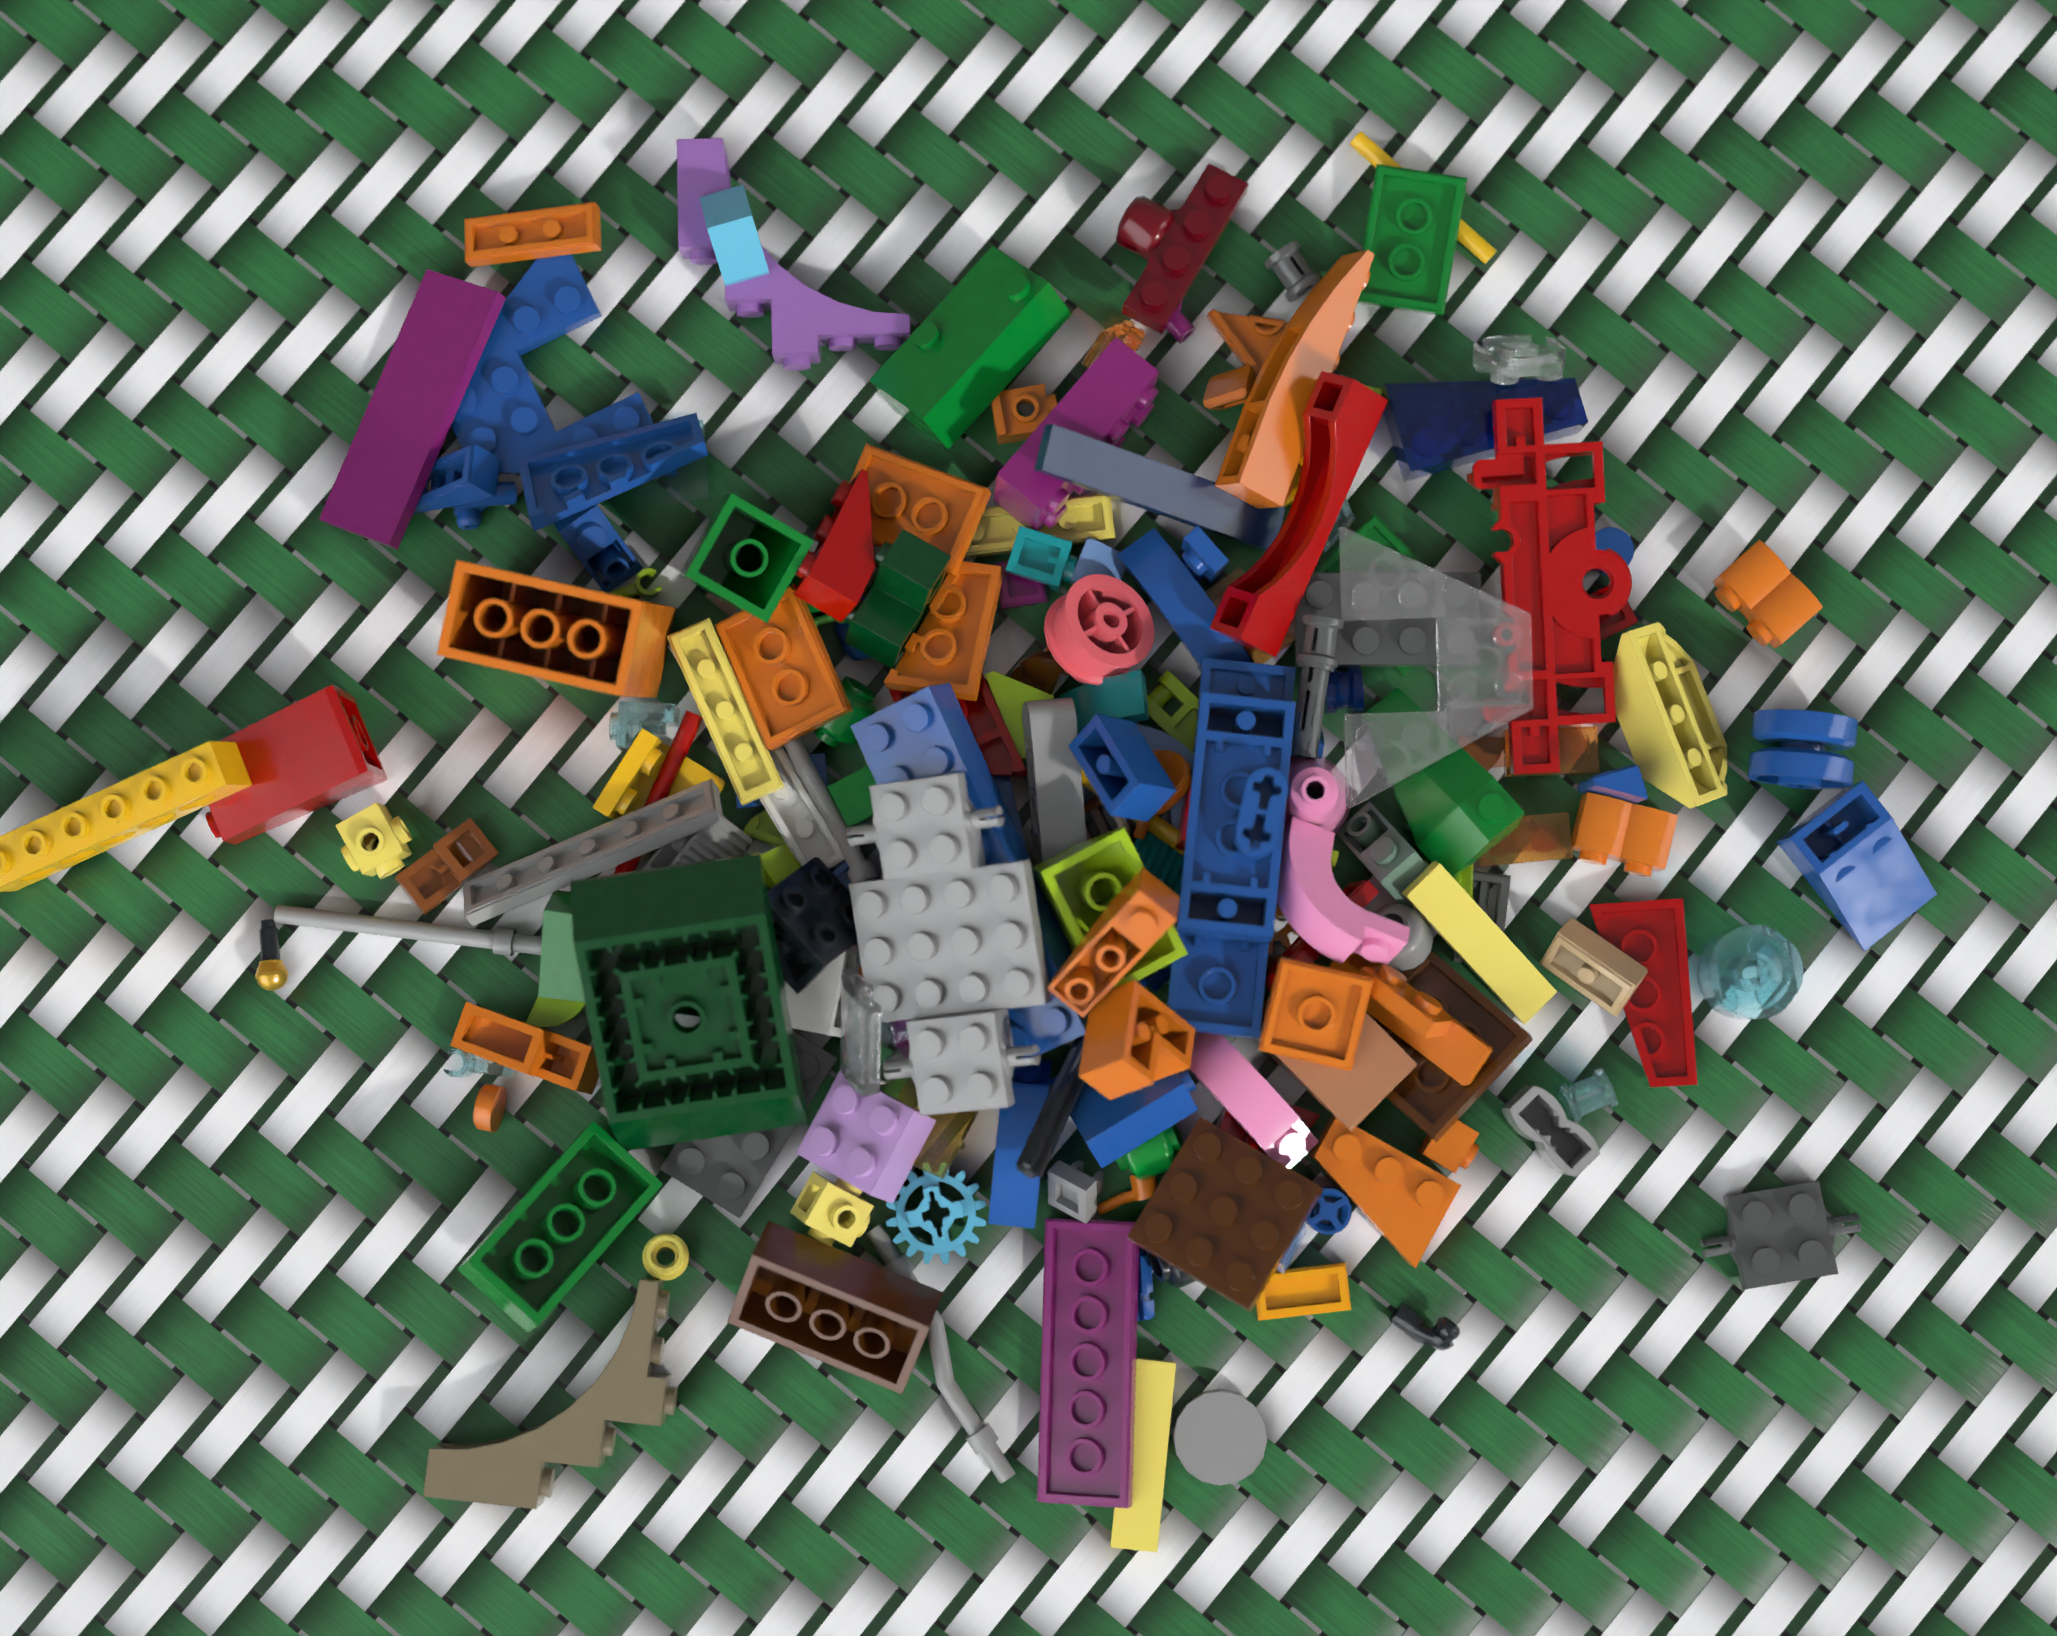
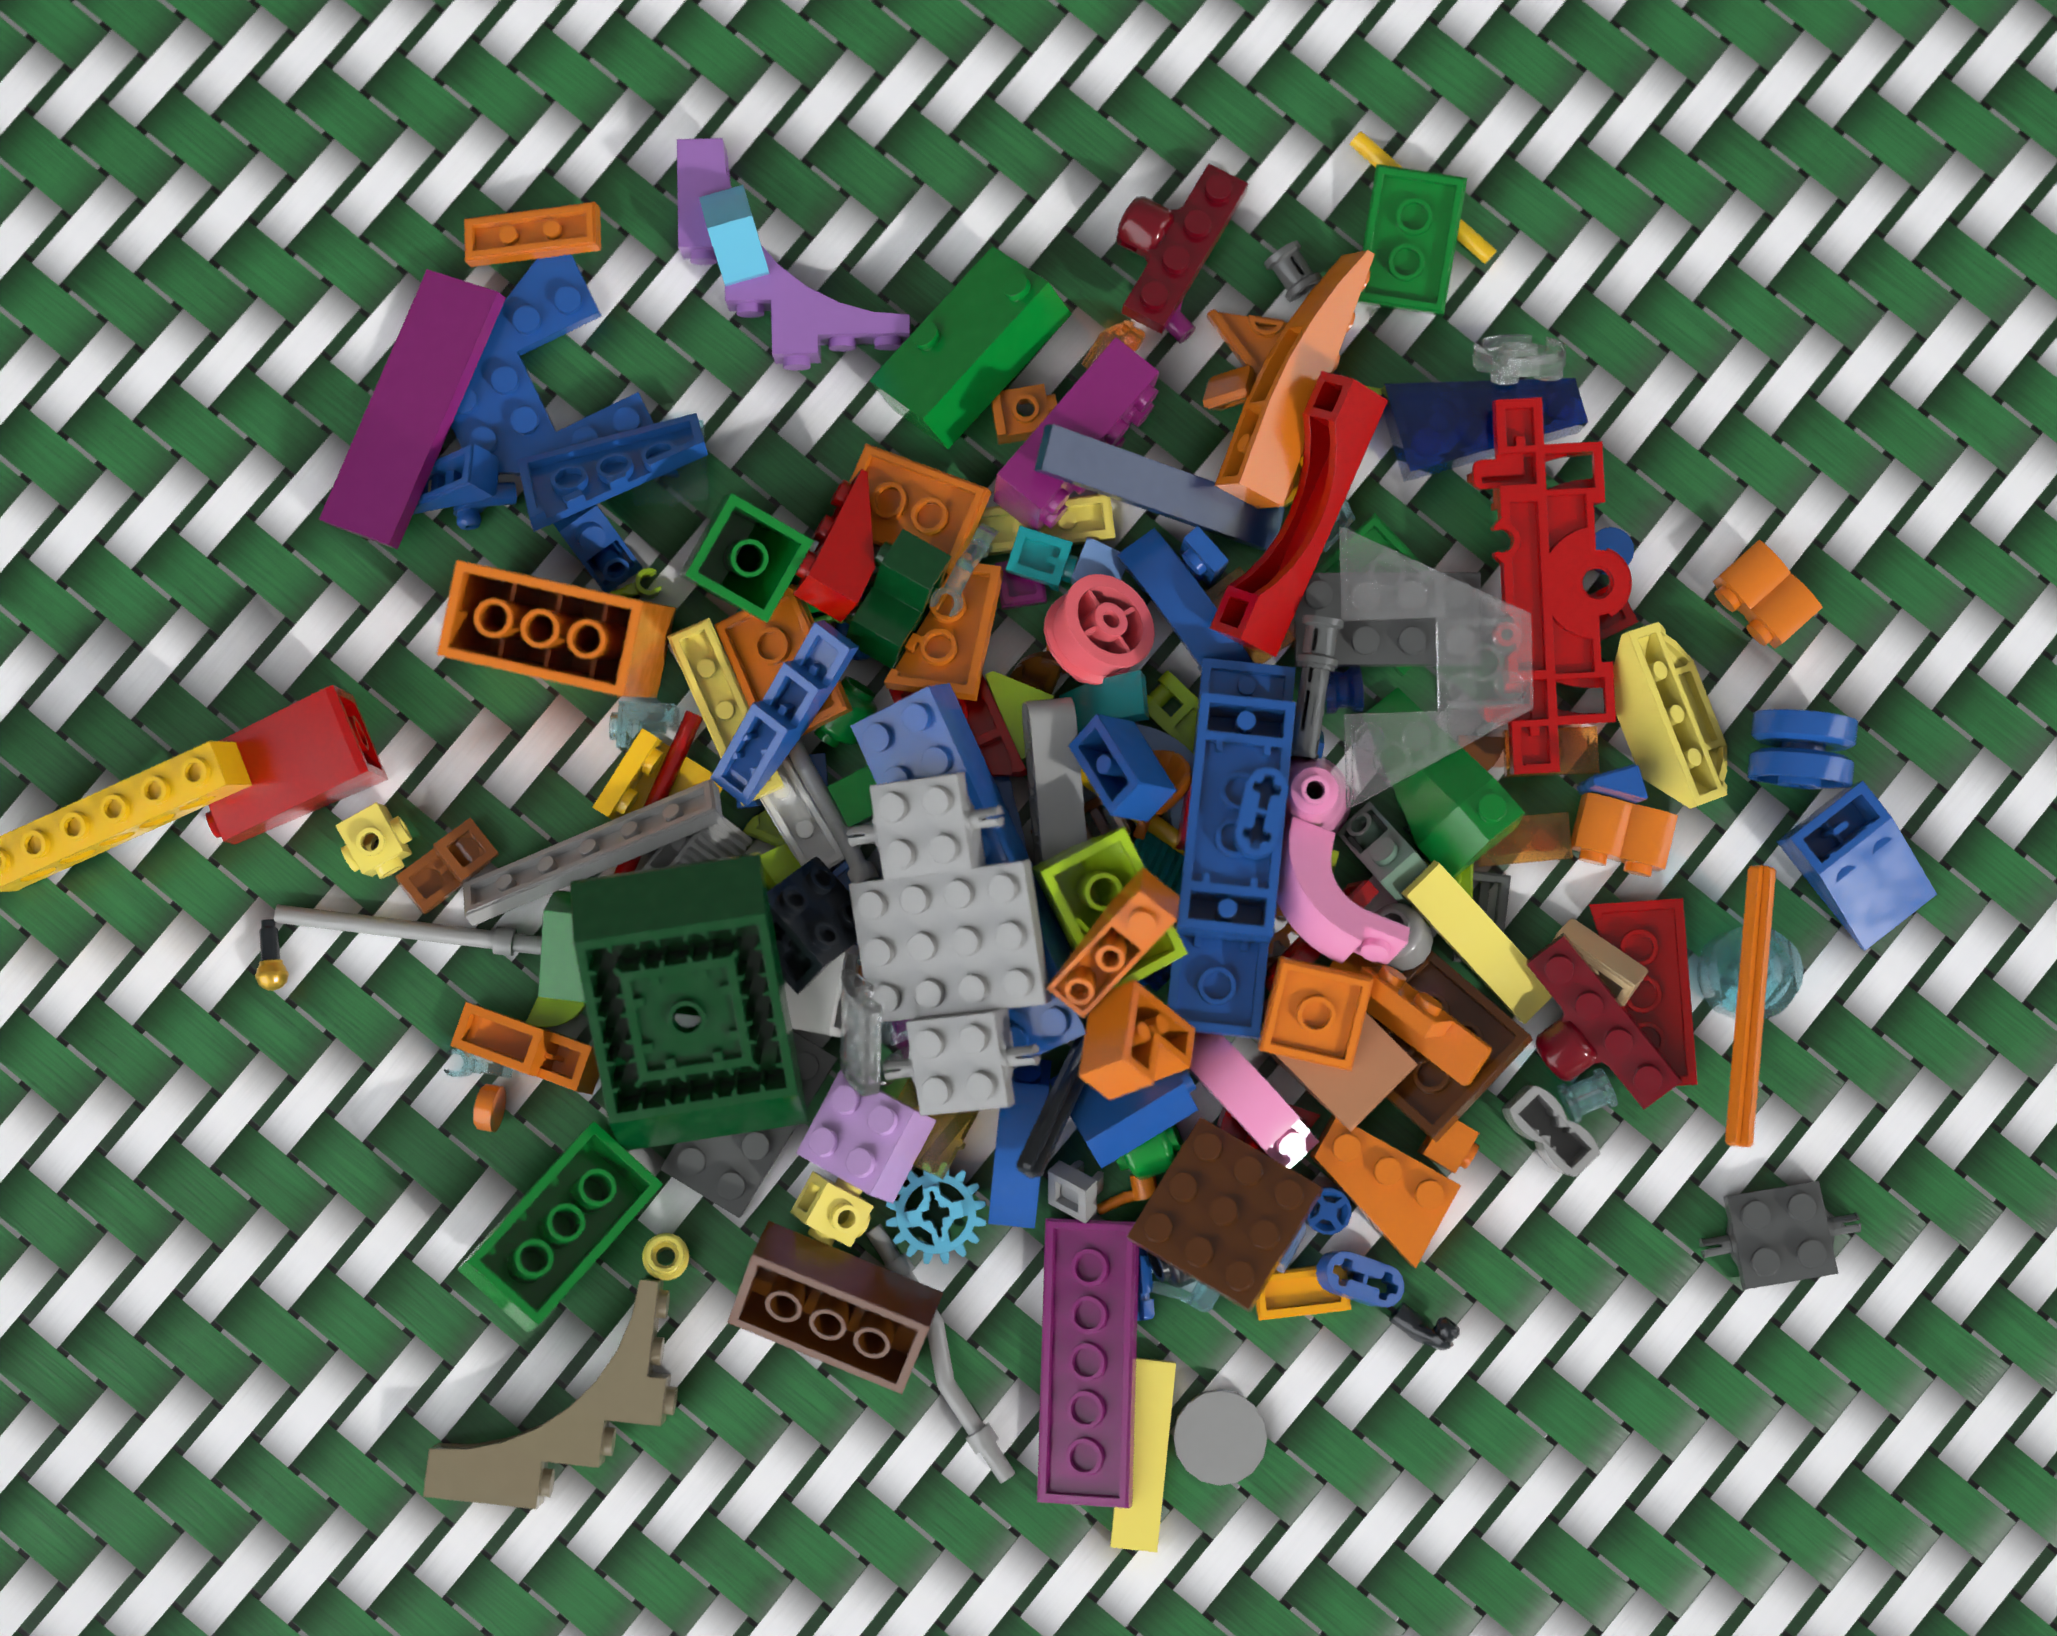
(785, 712): none -> blue slope
(977, 549): none -> clear light blue arm
(1200, 1298): none -> clear light blue hand
(1363, 1269): none -> blue beam
(1595, 1027): none -> dark red plate
(1750, 1006): none -> orange axle

